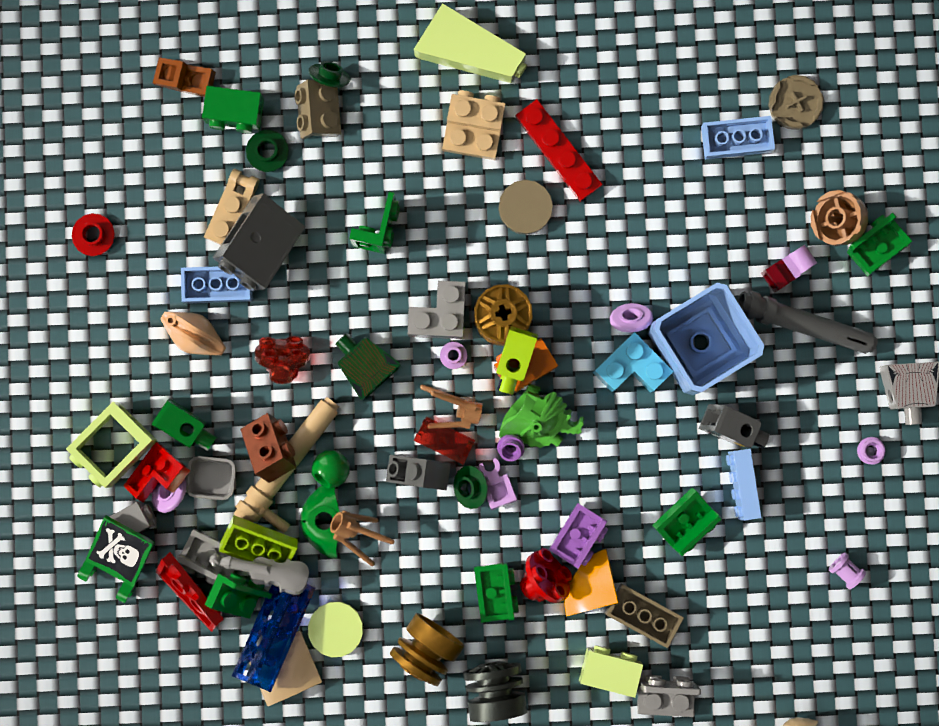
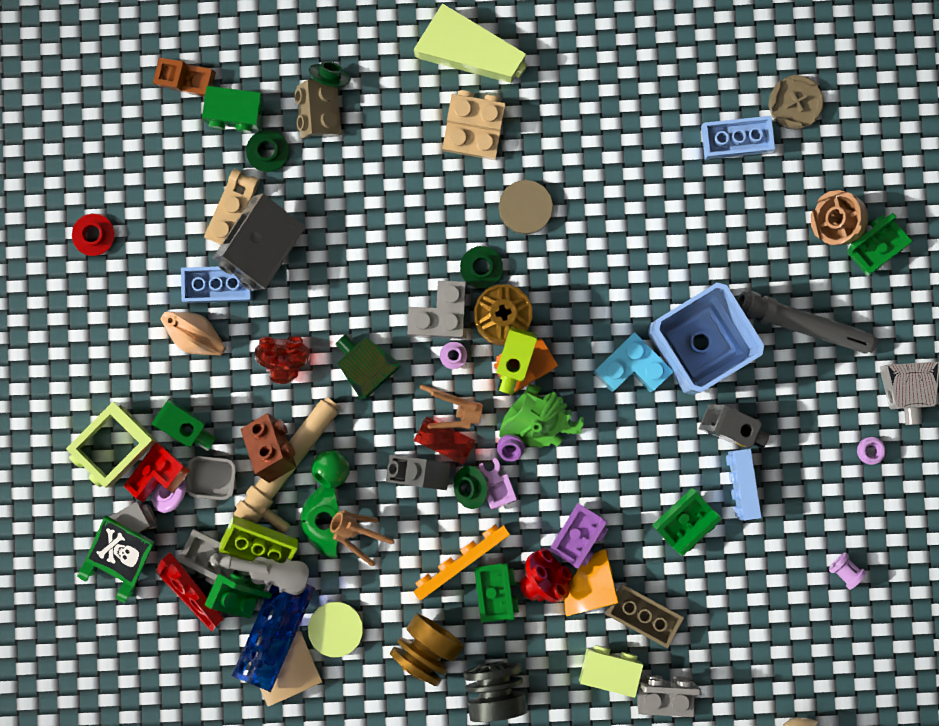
(367, 239): green bracket -> none
(451, 567): none -> light orange plate
(467, 265): none -> dark green piece
(558, 150): red plate -> none
(631, 317): lavender piece -> none
(788, 268): leg -> none

